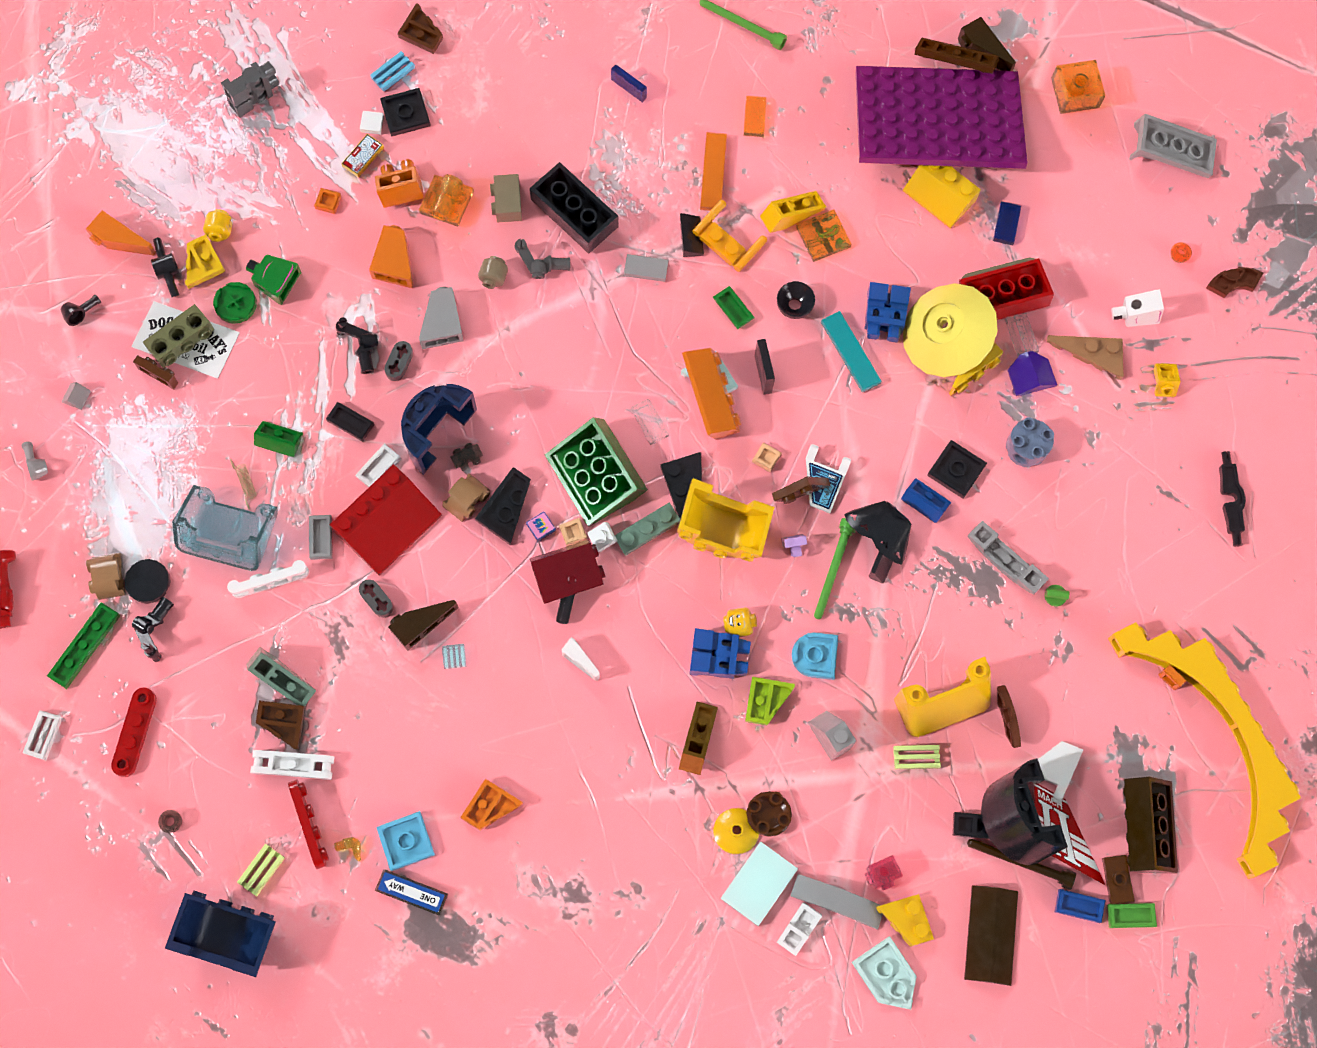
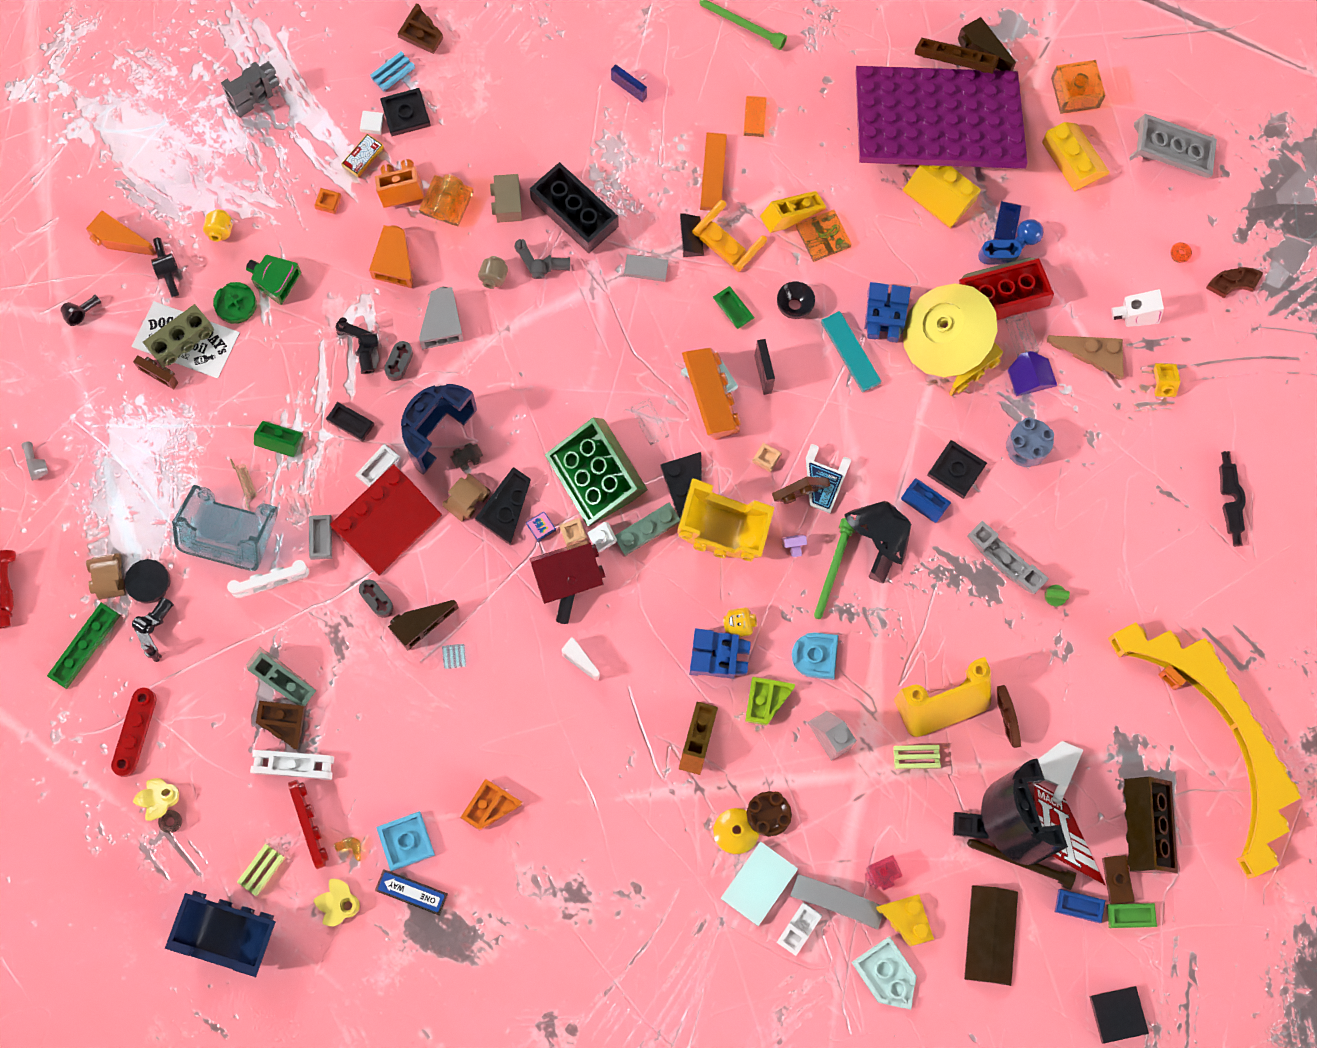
(50, 739): white tile -> none
(76, 395): light grey slope -> none
(154, 799): none -> light yellow plate
(201, 262): yellow wing -> none
(333, 903): none -> light yellow plate
(1028, 233): none -> blue beam
(1074, 155): none -> yellow slope
(1118, 1015): none -> black tile

